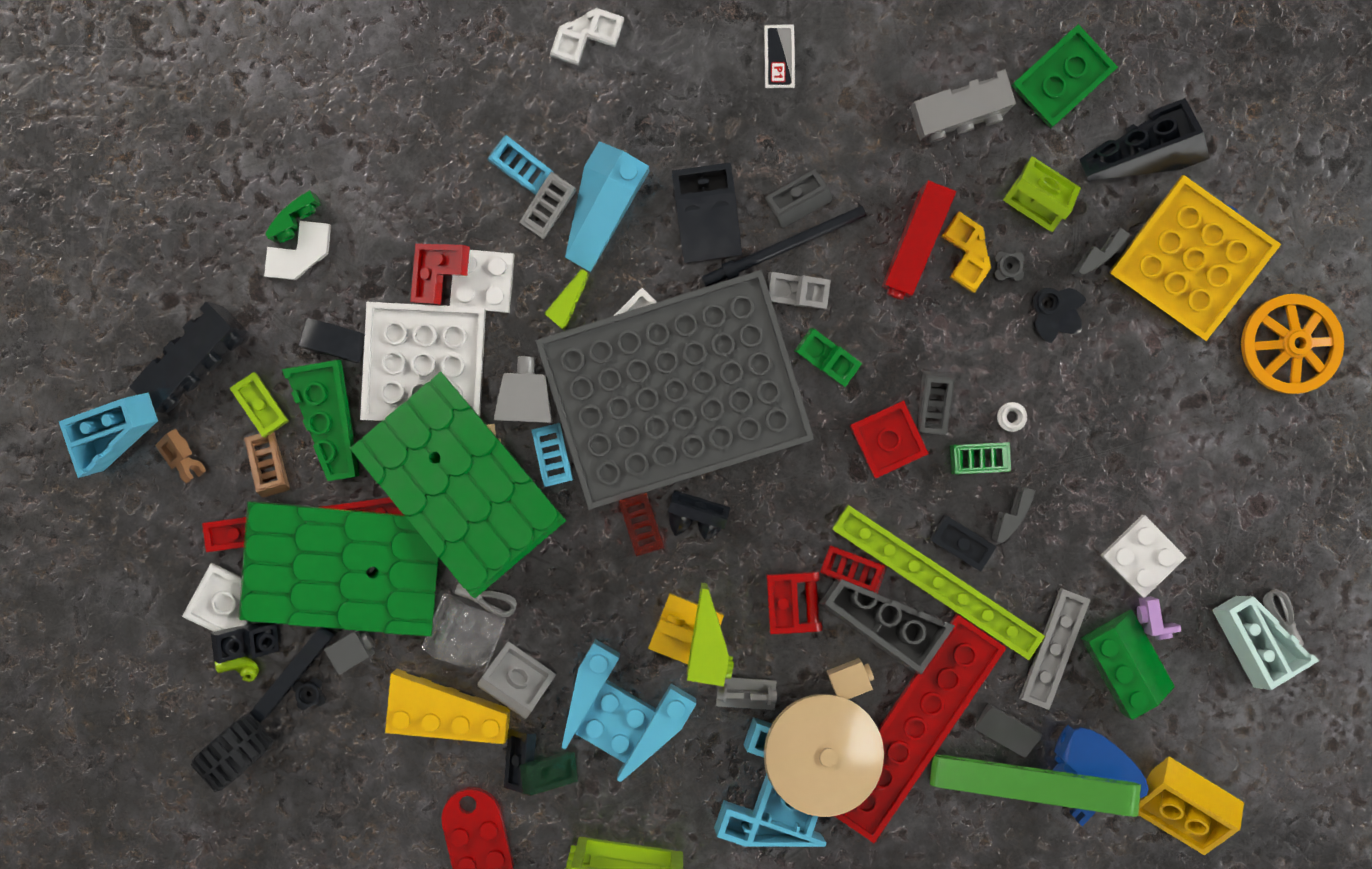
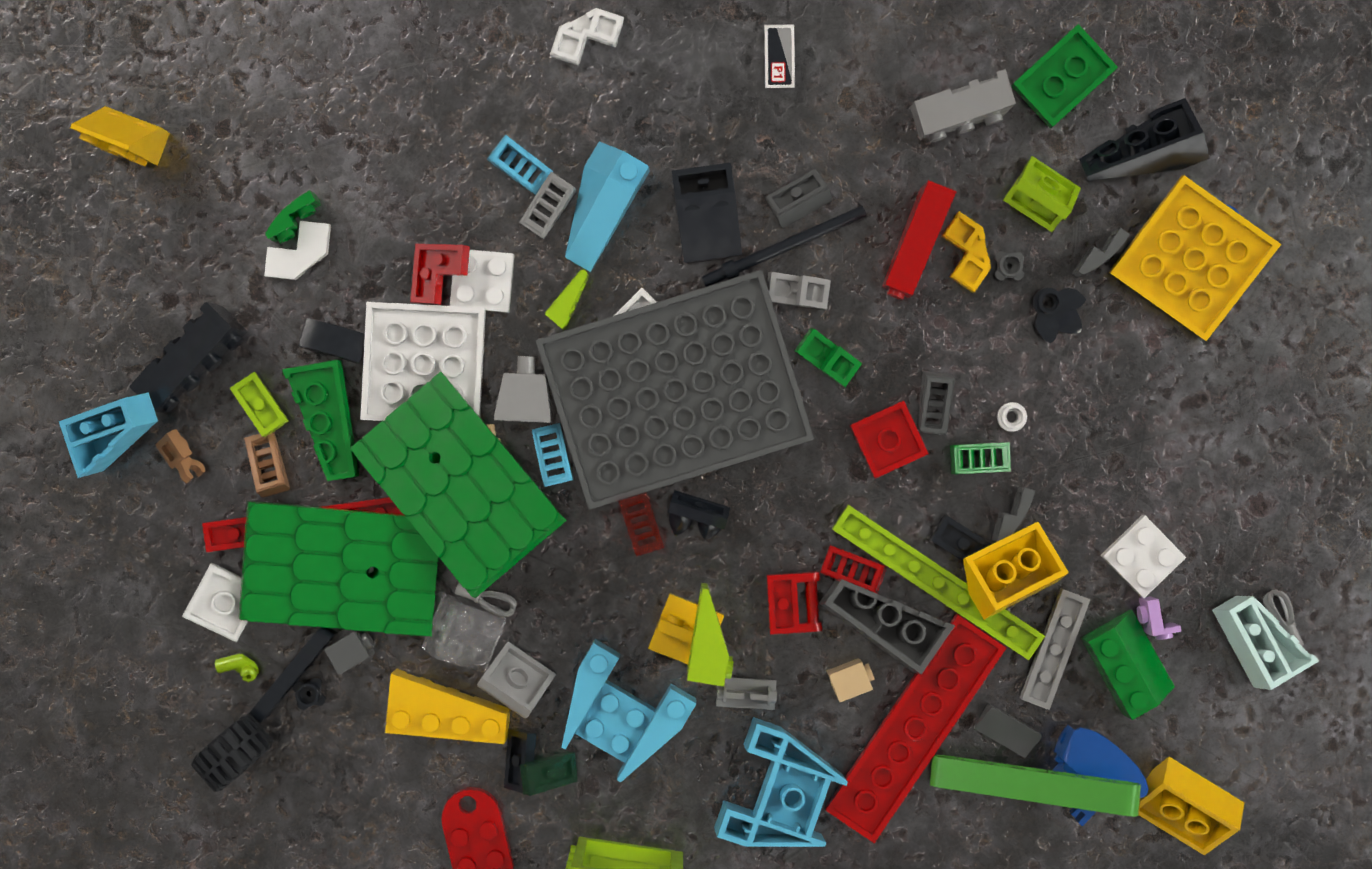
(123, 135): none -> yellow slope
(243, 641): black slope -> none
(823, 755): tan dish -> none
(1012, 570): none -> yellow slope
(1287, 346): light orange wheel -> none

